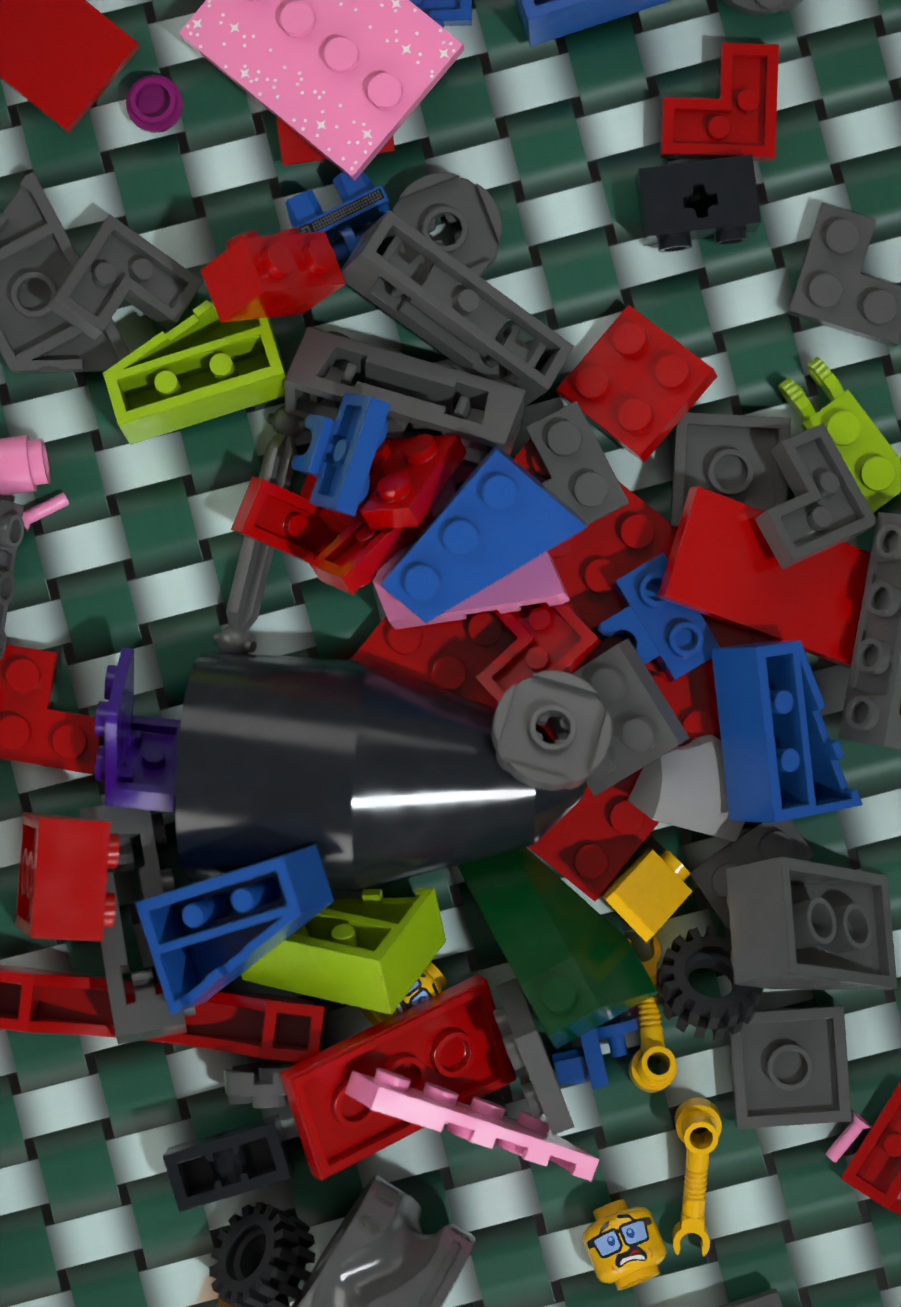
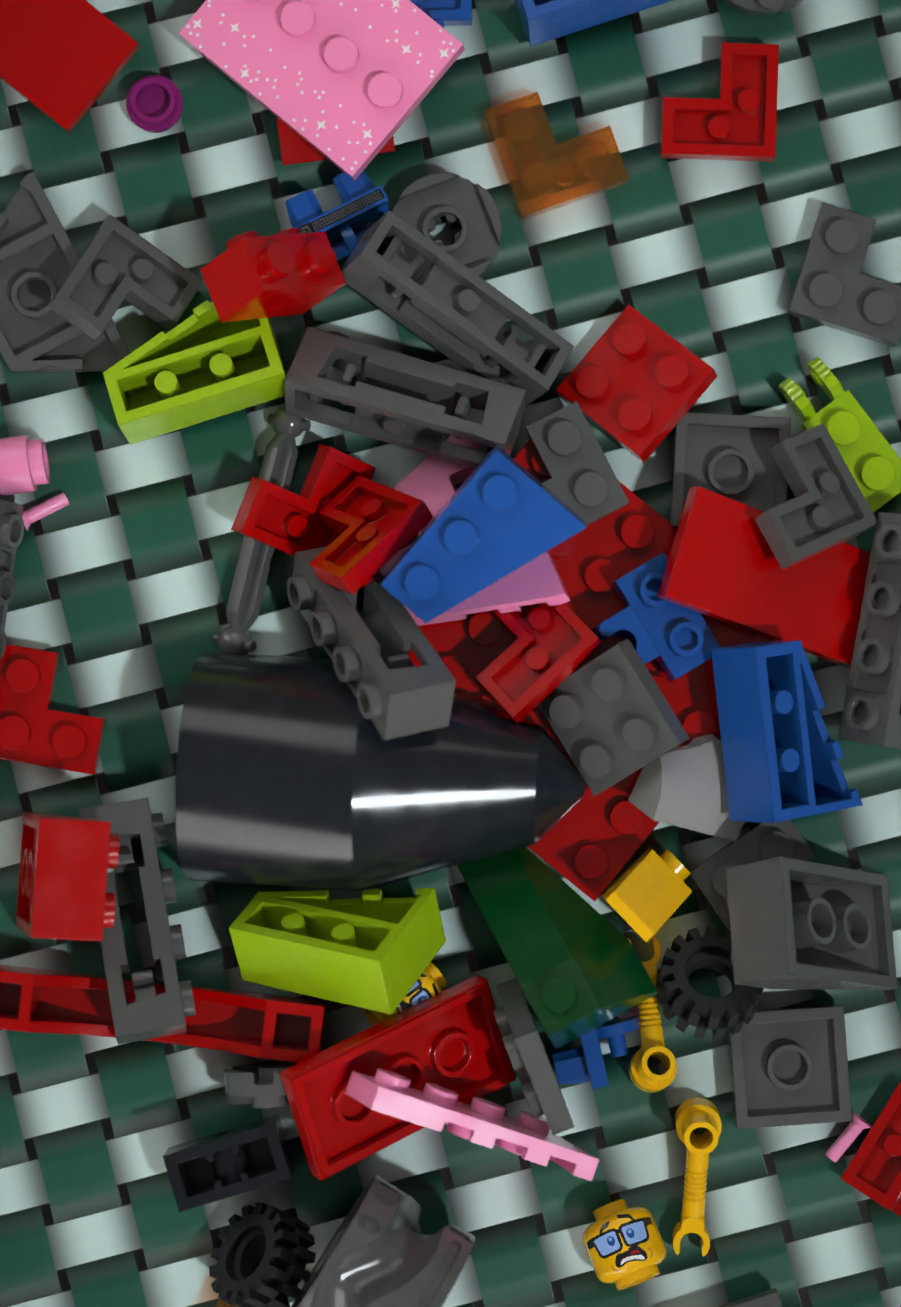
(138, 750): dark purple bracket -> none
(227, 923): blue wedge -> none
(344, 452): blue plate -> none
(370, 650): none -> dark grey brick
(409, 478): red plate -> none
(549, 173): none -> clear orange plate
(580, 716): dark grey plate -> none
(722, 182): black brick -> none

